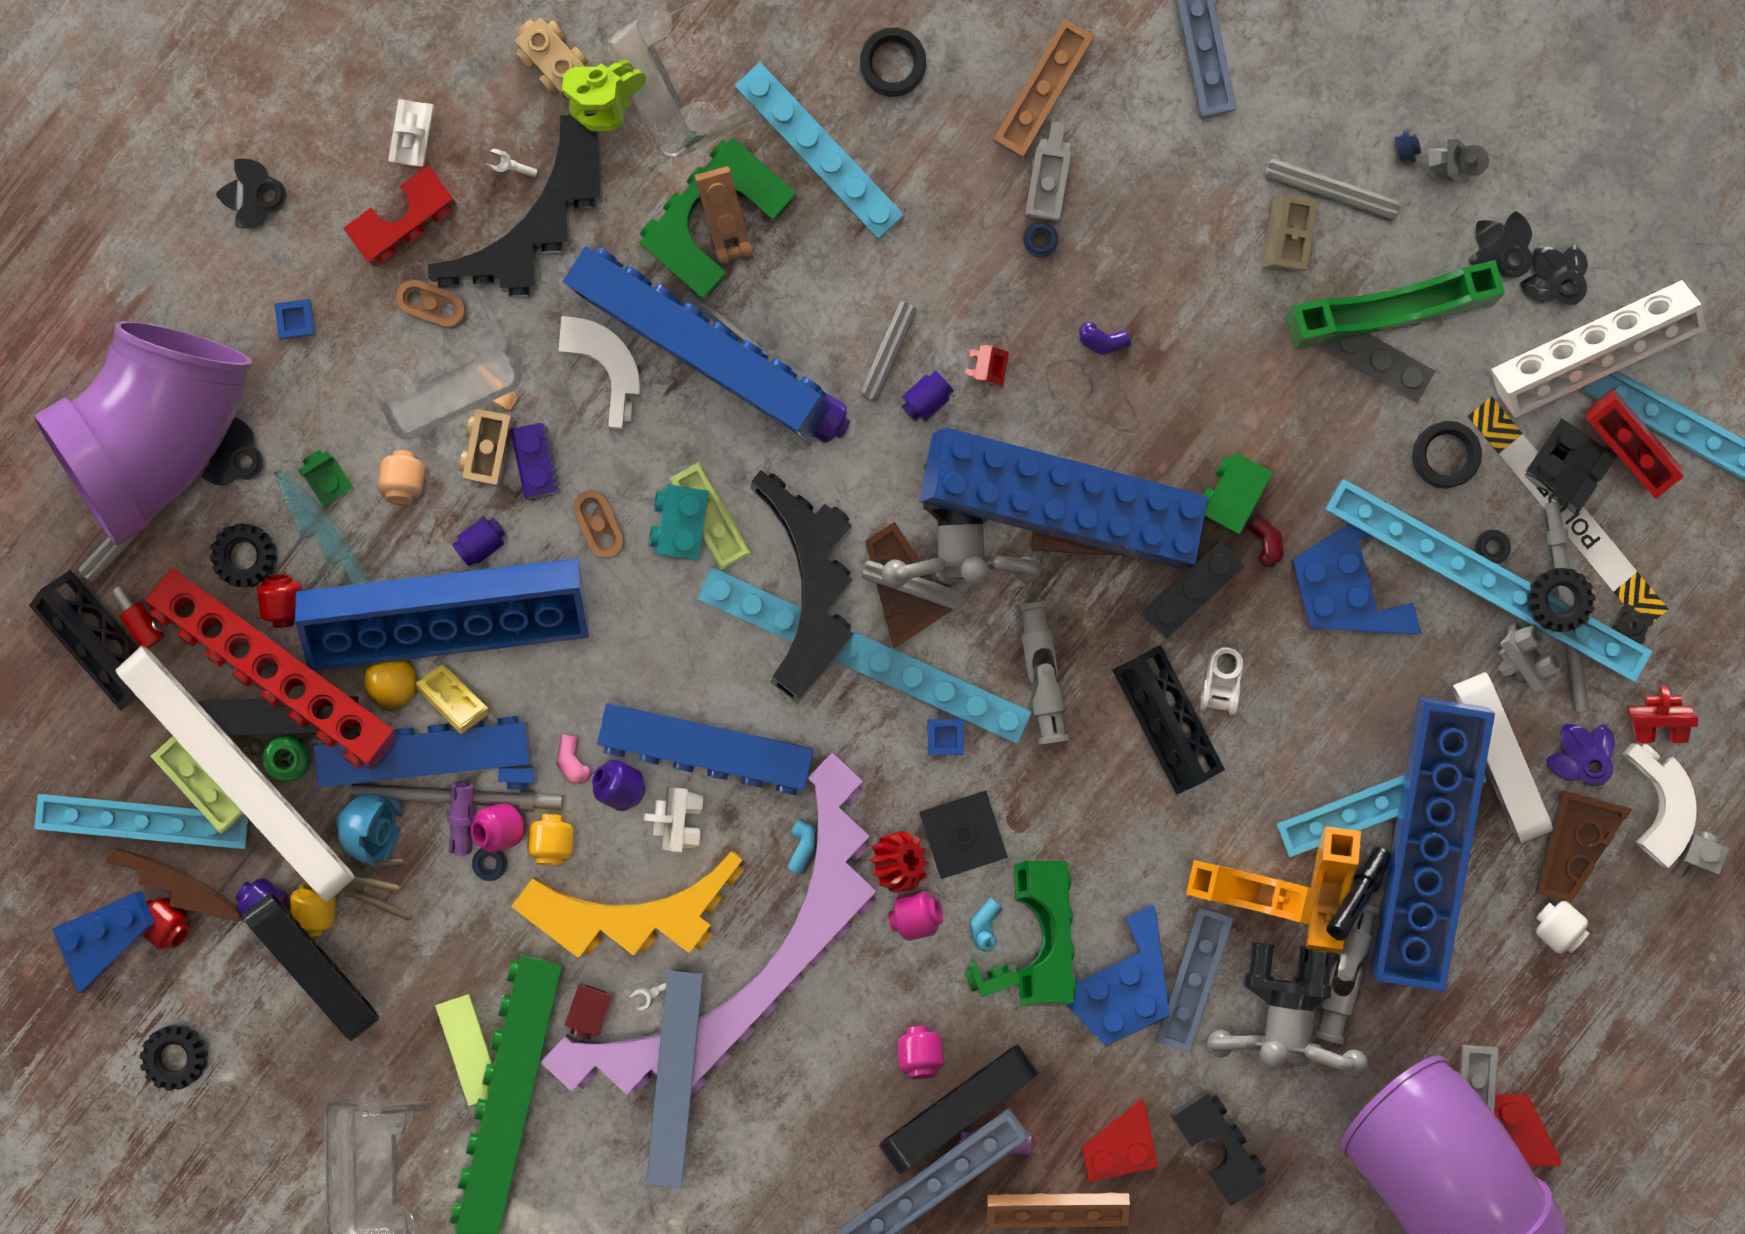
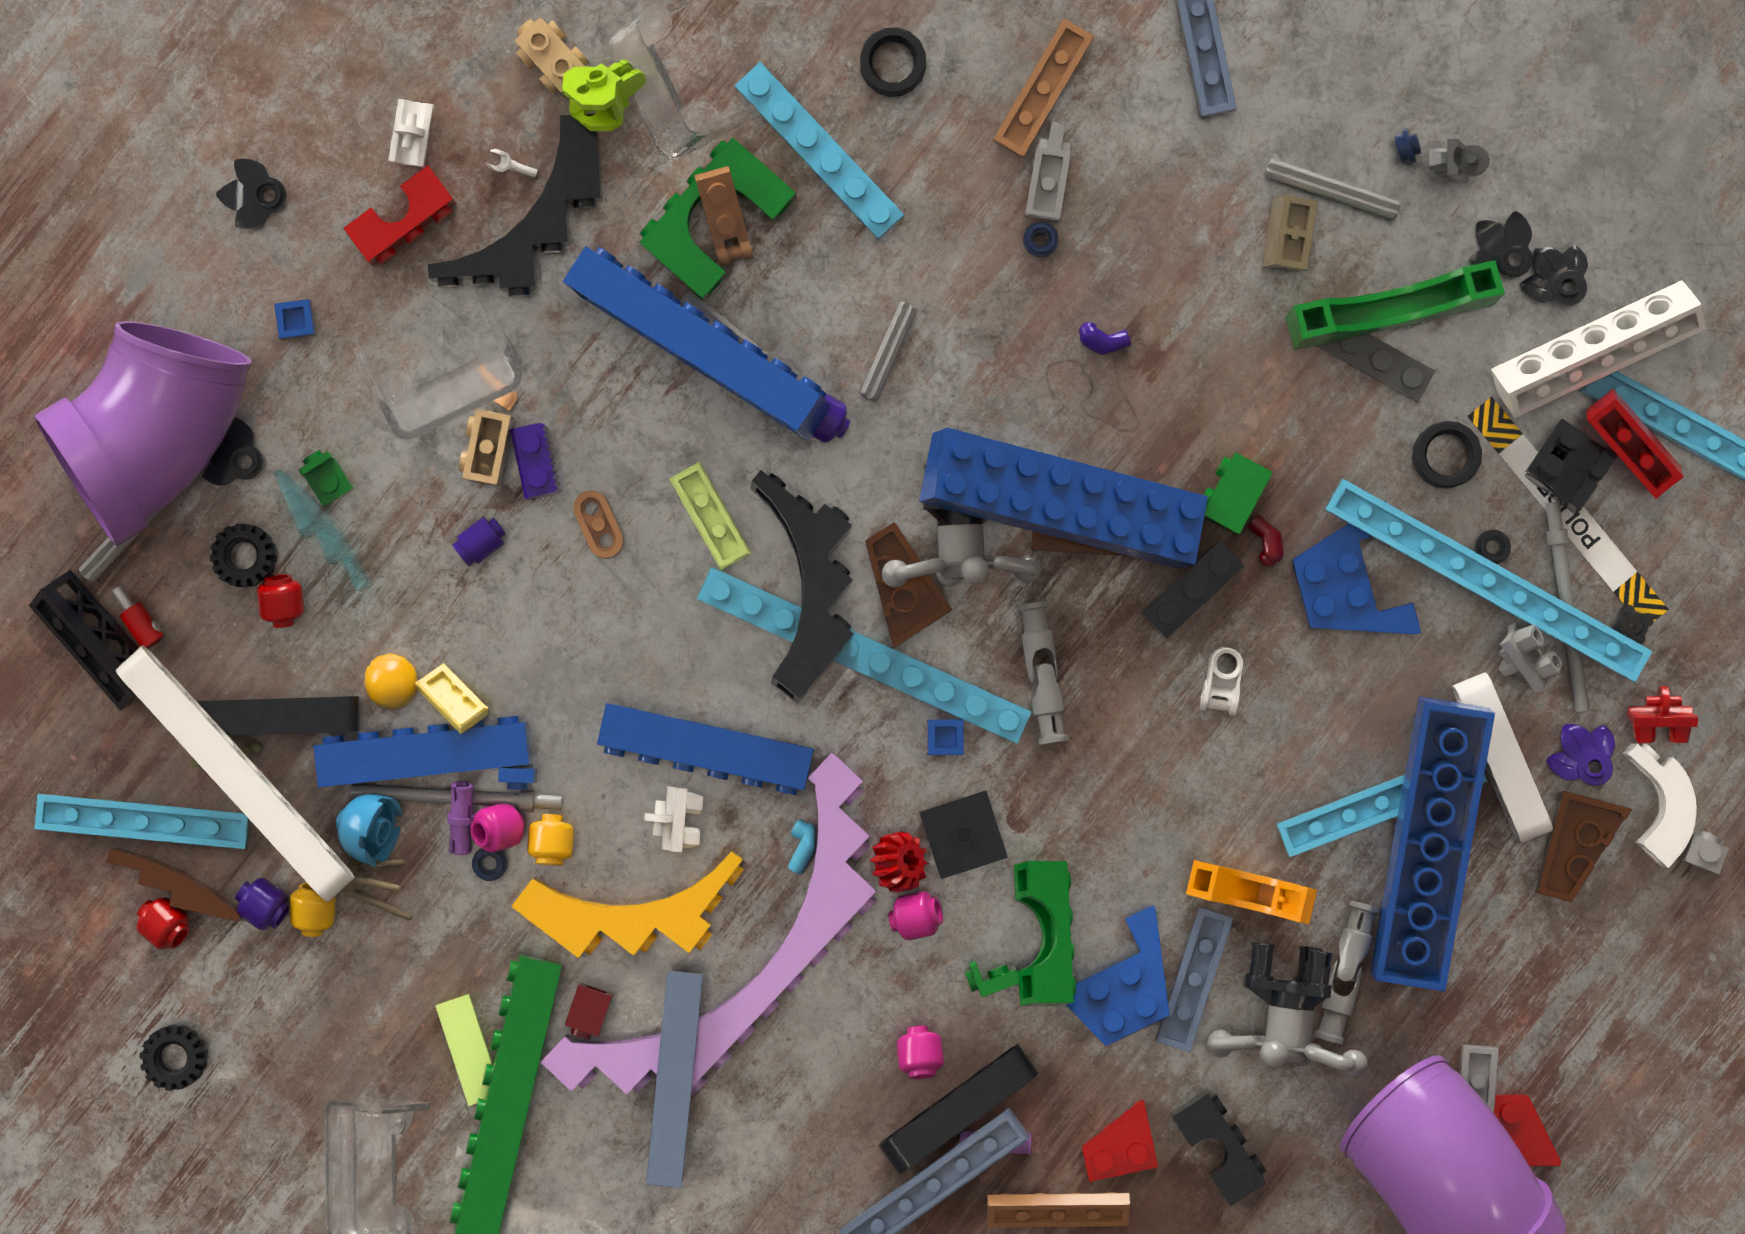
(101, 936): blue wing -> none
(177, 592): red brick -> none
(197, 785): yellowish green tile -> none
(274, 758): green head -> none
(310, 966): black beam -> none
(401, 477): light nougat head -> none
(431, 303): medium nougat plate -> none
(442, 614): blue brick -> none
(568, 763): bright pink arm -> none
(597, 342): white arch -> none
(618, 785): dark purple head -> none
(650, 994): white hand -> none
(679, 522): teal bracket -> none
(918, 587): light grey axle -> none
(926, 397): dark purple brick -> none
(982, 928): medium azure arm -> none
(990, 365): red tile -> none
(1164, 723): black fence -> none
(1332, 877): light orange arch -> none
(1365, 884): black pin -> none
(1562, 927): white head -> none
(1582, 599): black tyre -> none

